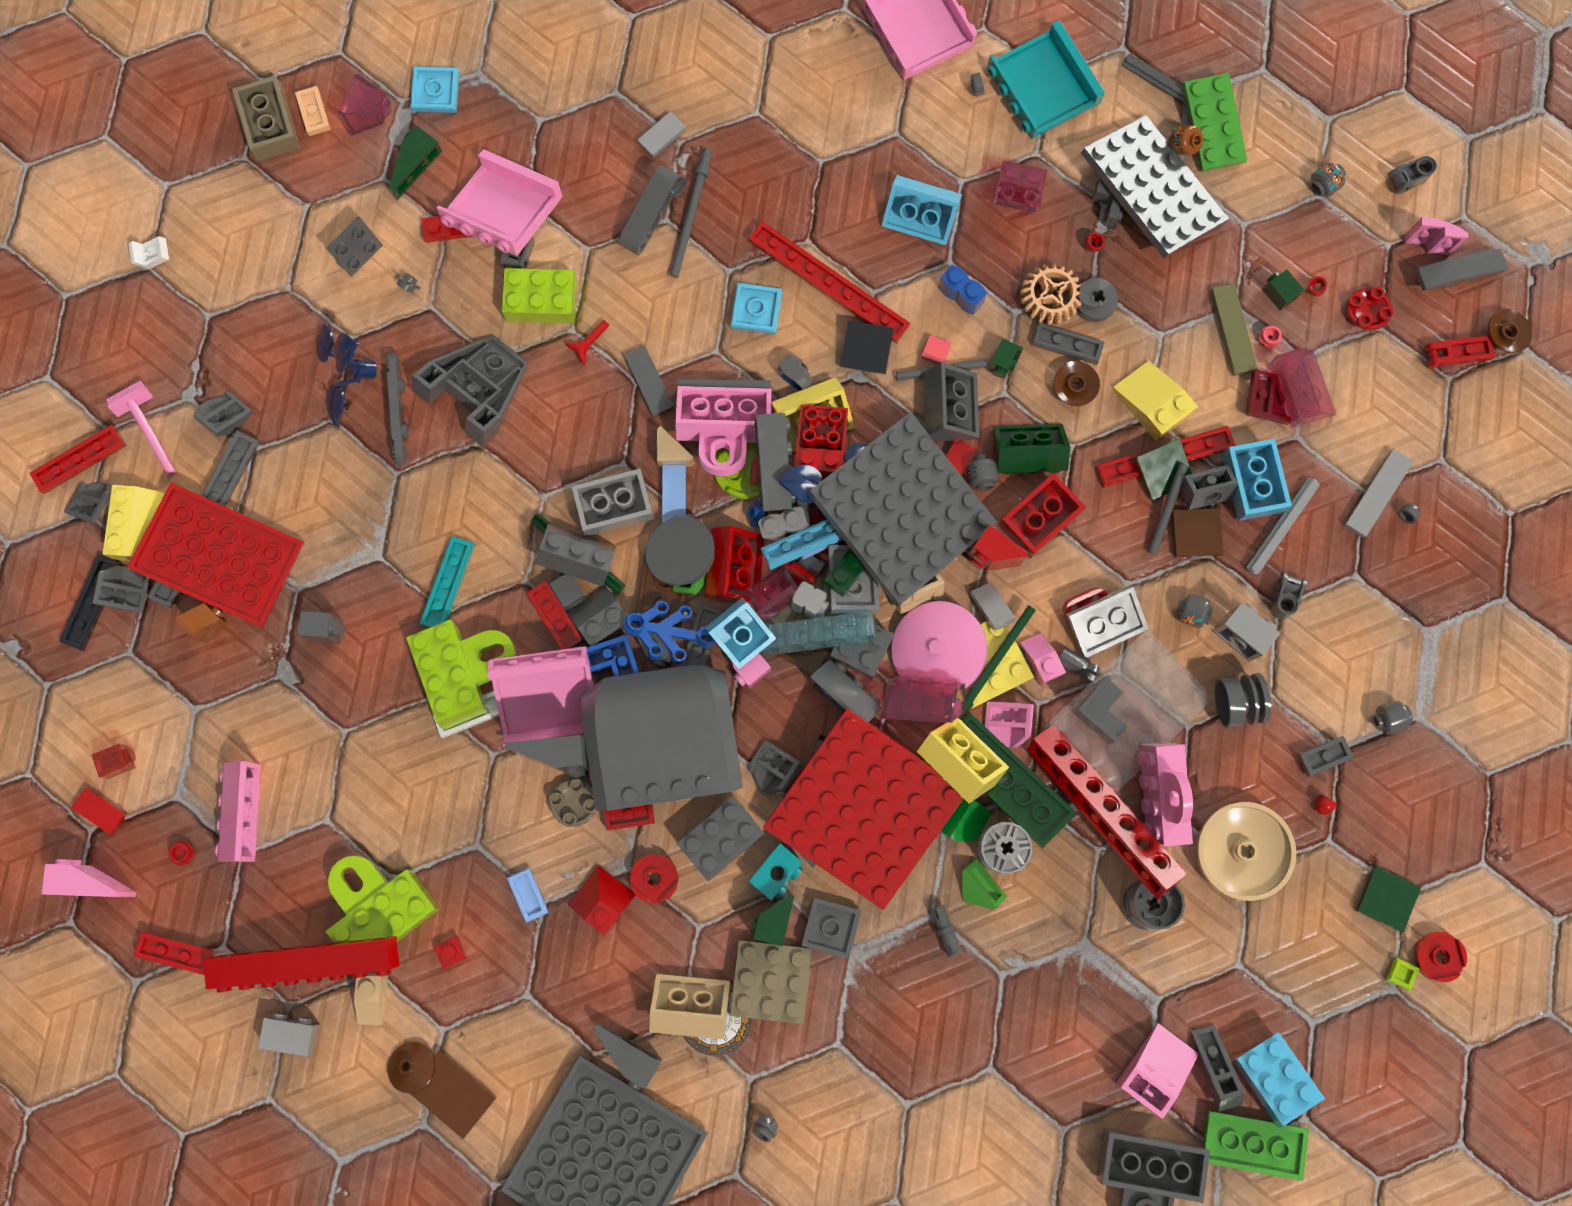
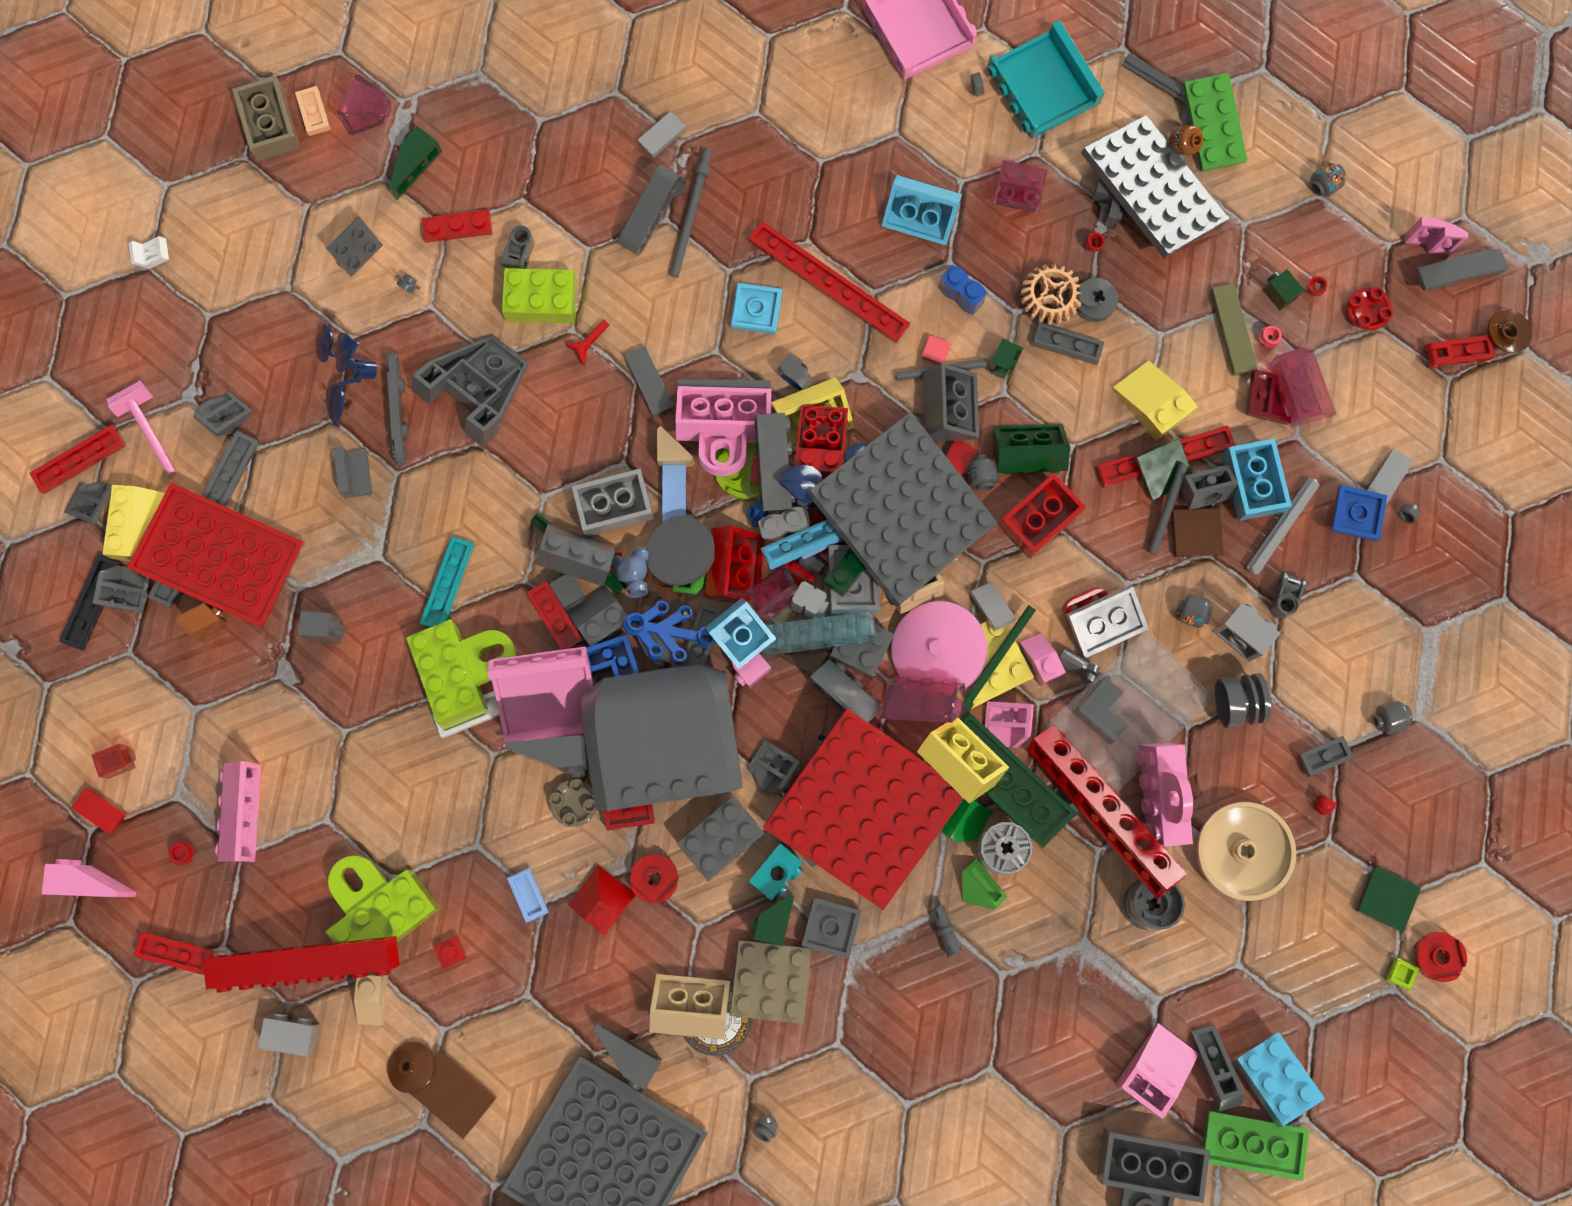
(352, 472): none -> dark grey panel
(434, 89): medium azure tile -> none
(502, 204): bright pink panel -> none
(632, 571): none -> sand blue animal
(867, 347): black tile -> none
(996, 551): red slope -> none
(1078, 373): reddish brown dish -> none
(1358, 513): none -> blue plate
(1409, 175): dark grey piece -> none

